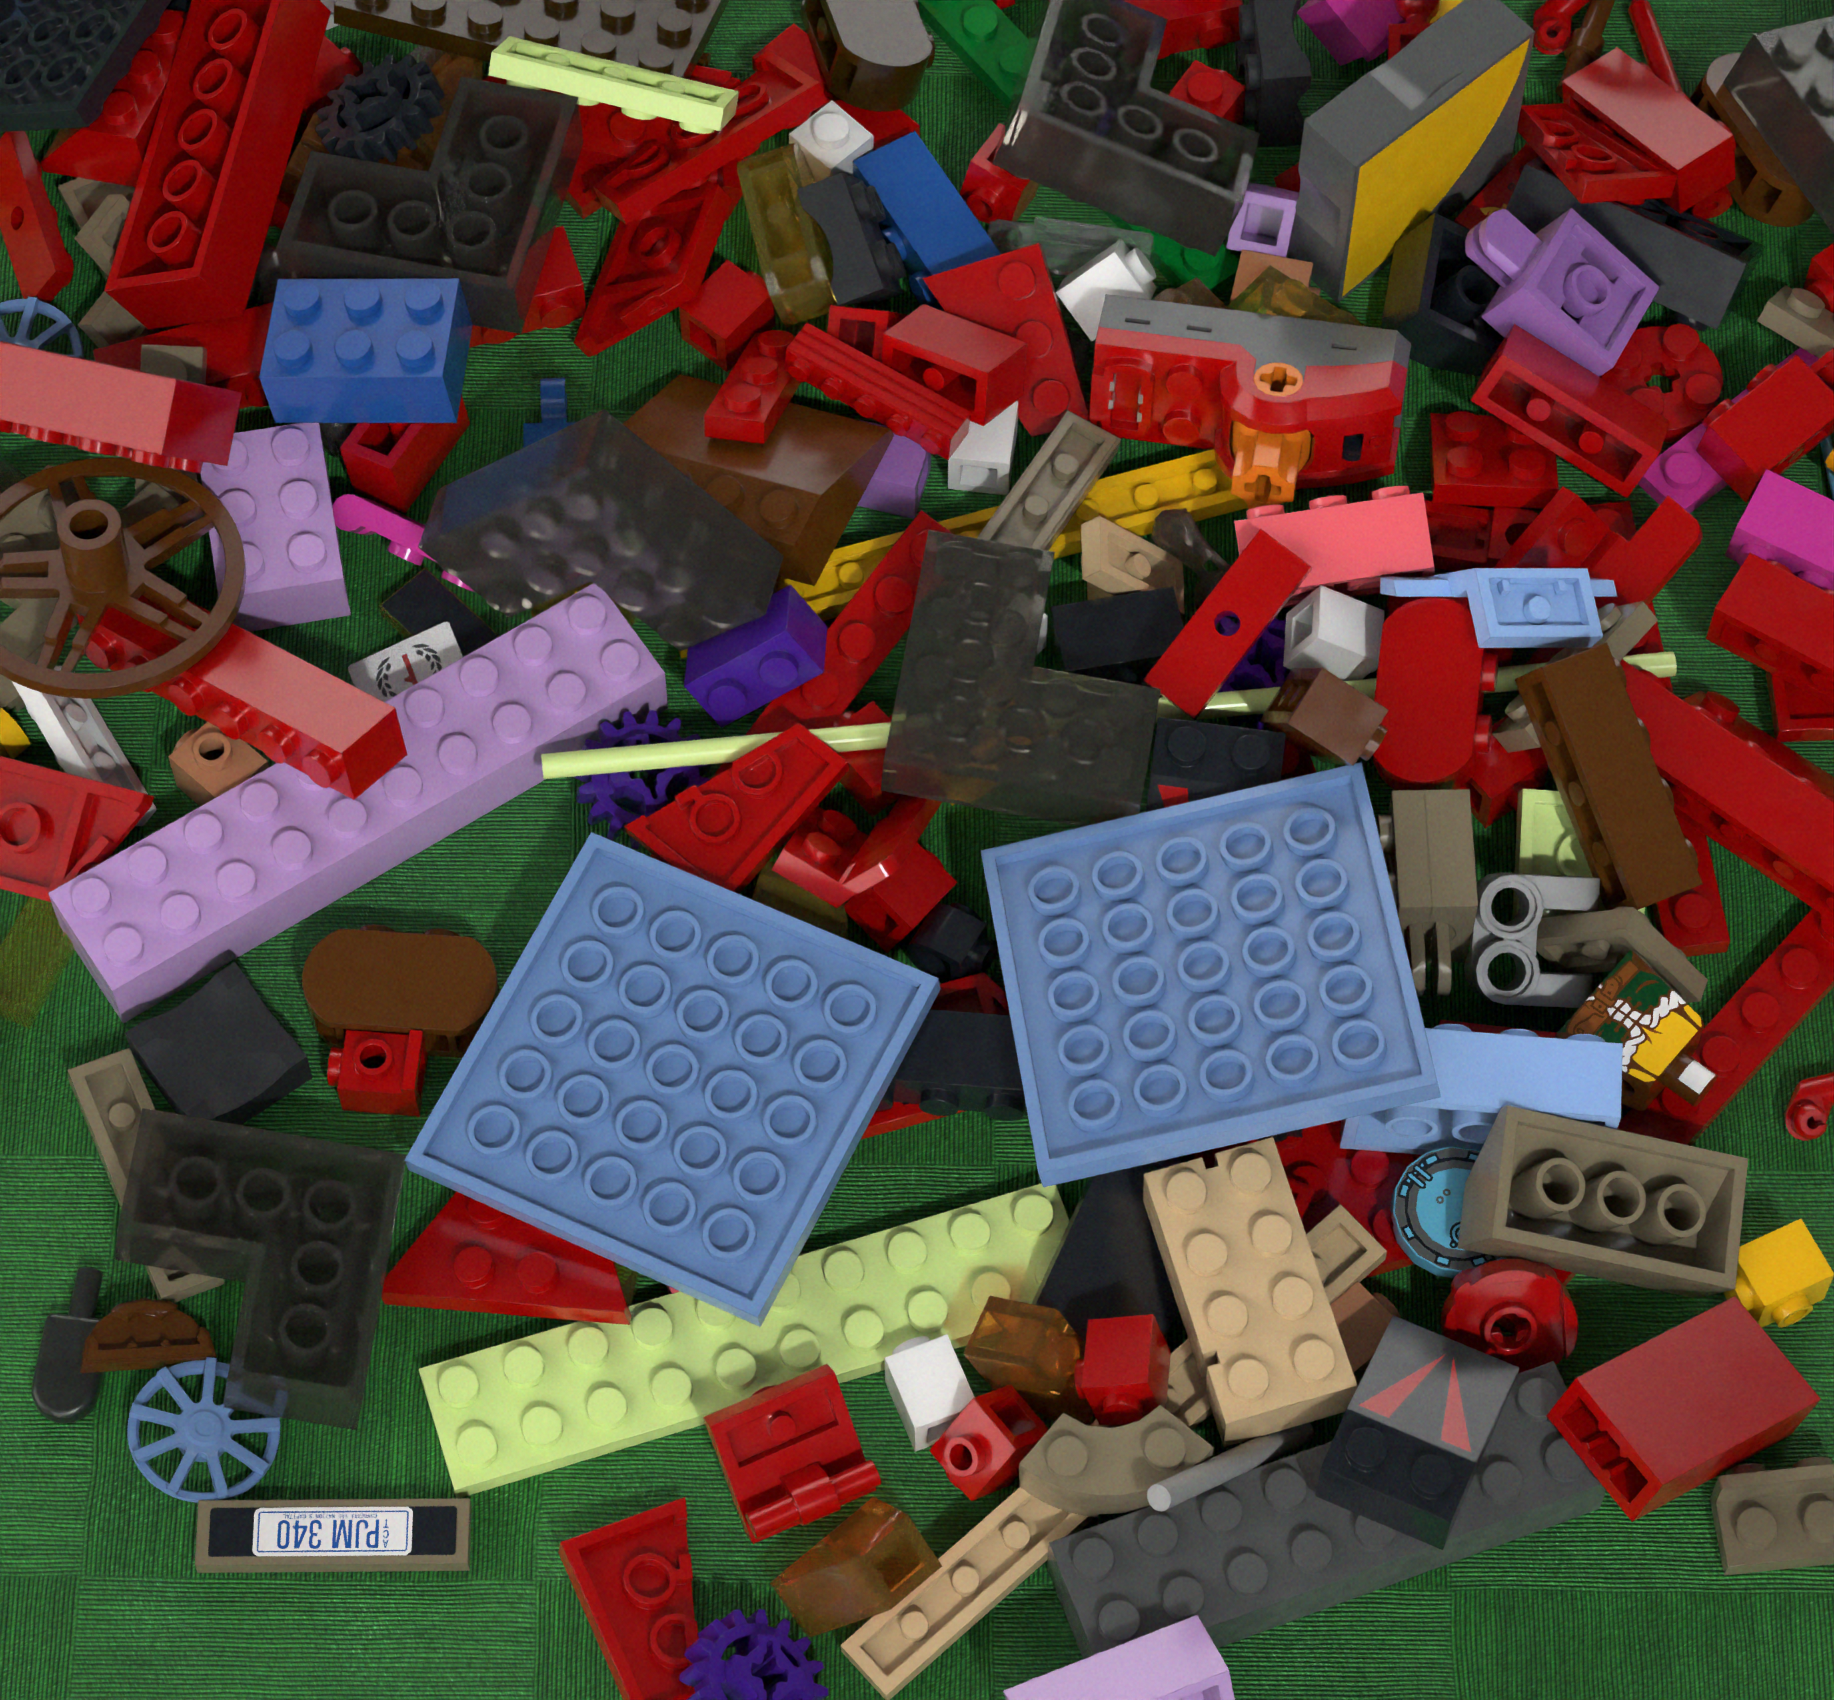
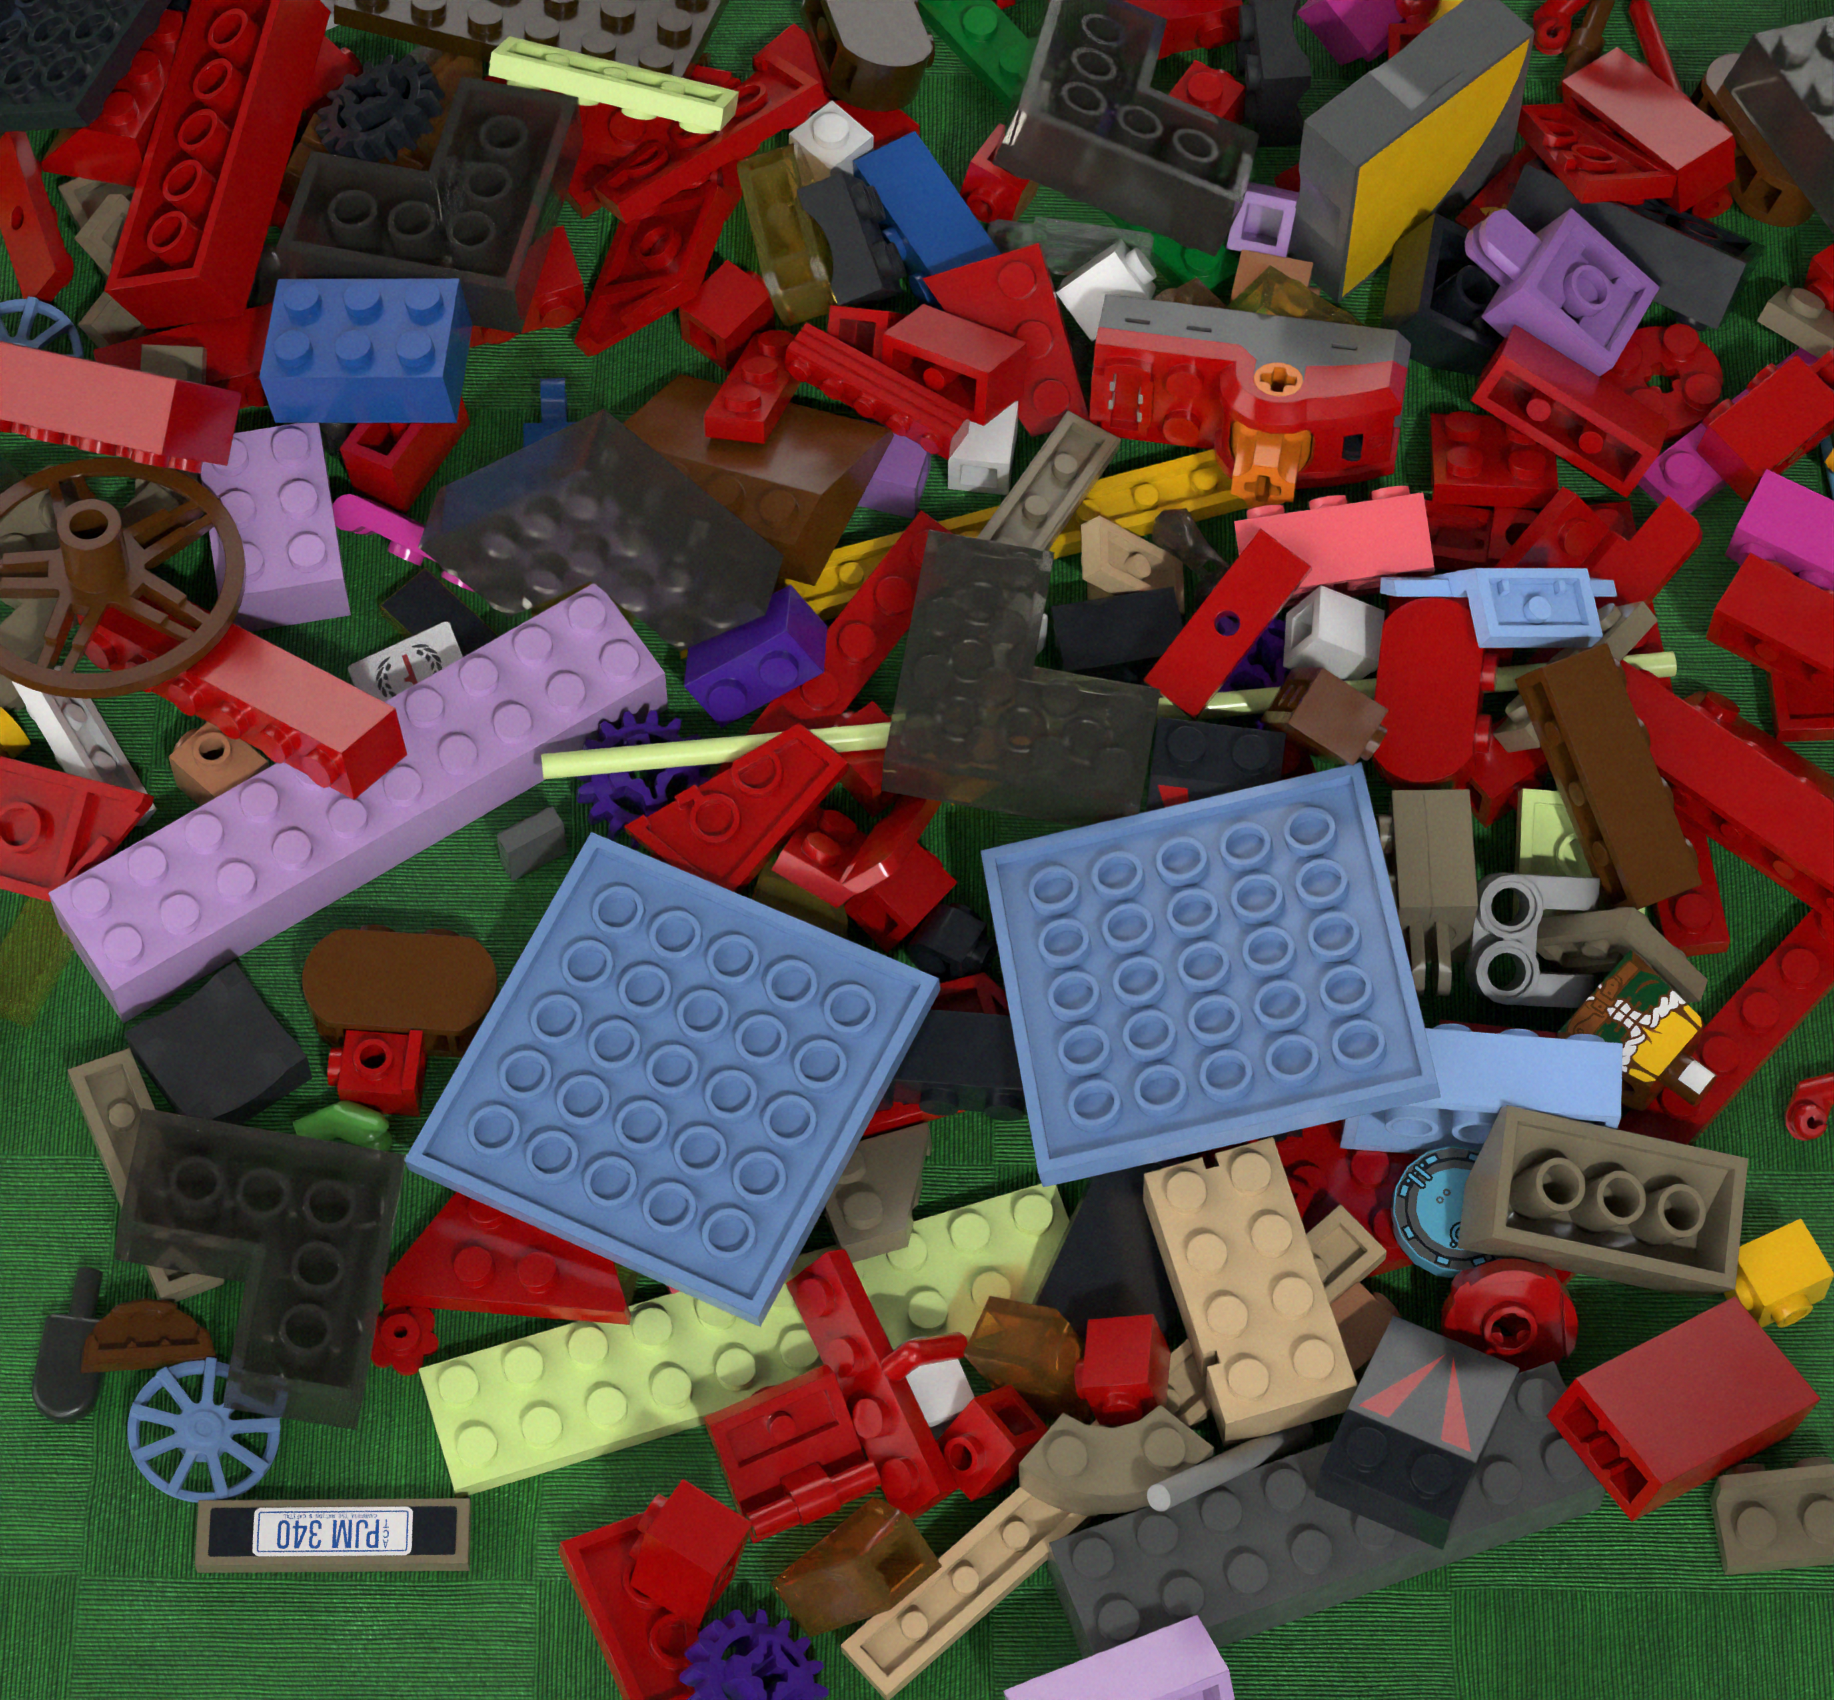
(349, 1122): none -> bright green arm
(404, 1353): none -> red plant
(532, 843): none -> dark grey tile
(688, 1551): none -> red brick
(876, 1382): none -> red plate
(878, 1192): none -> dark tan wing

